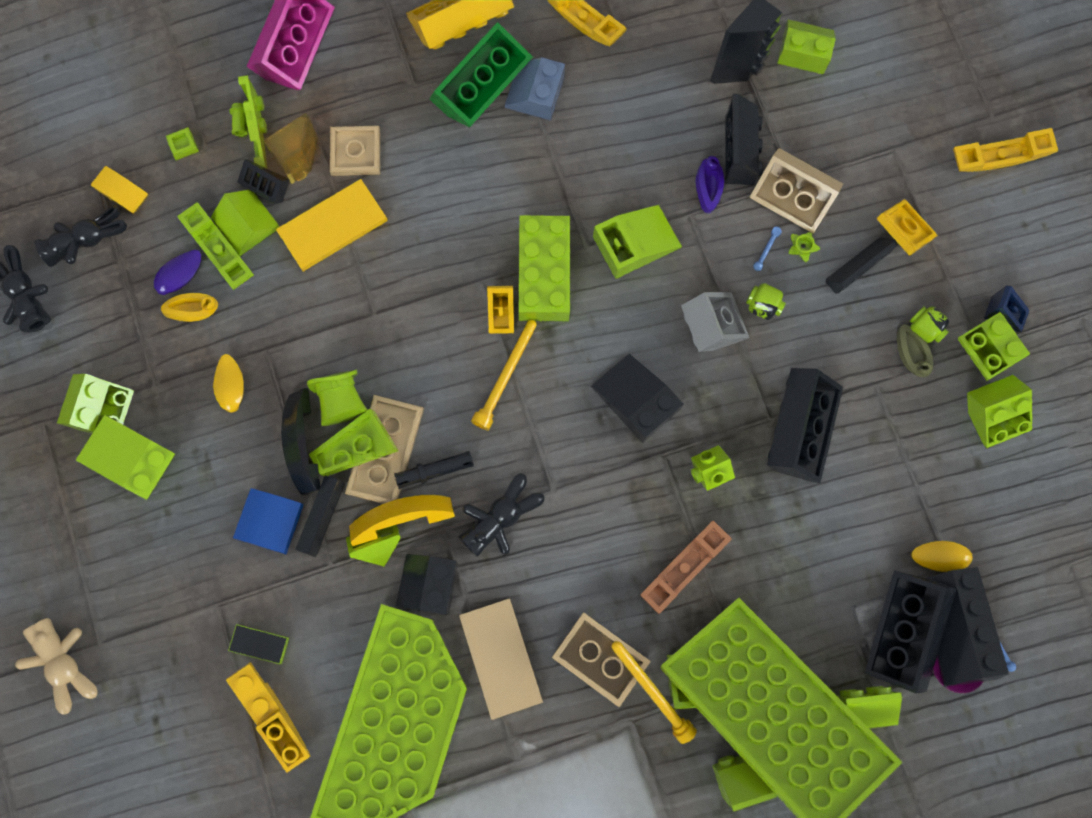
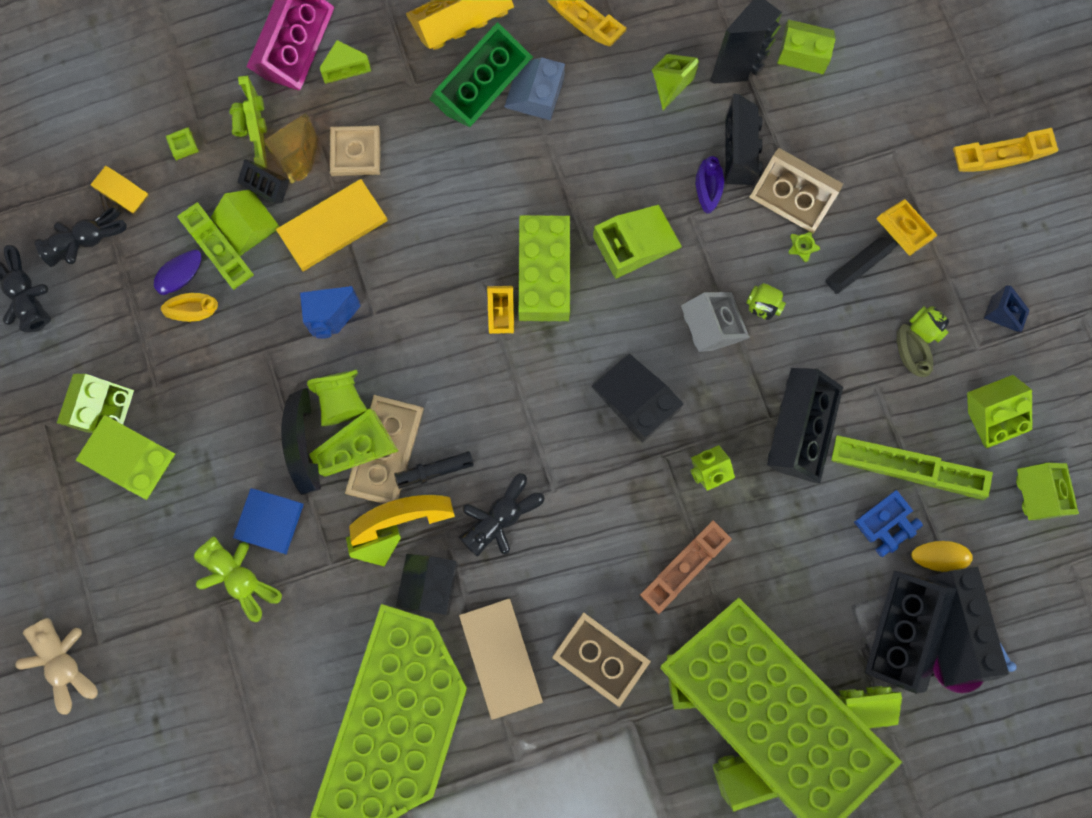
(228, 384): yellow arm -> none
(238, 580): none -> lime animal
(258, 644): black tile -> none
(270, 717): yellow slope -> none
(320, 516): black slope -> none
(328, 310): none -> blue slope
(343, 63): none -> lime slope
(484, 416): yellow piece -> none
(673, 75): none -> lime slope
(682, 729): yellow piece -> none
(775, 232): medium blue hinge -> none
(885, 515): none -> blue plate
(913, 467): none -> lime slope
(993, 346): lime slope -> none
(1046, 491): none -> lime slope

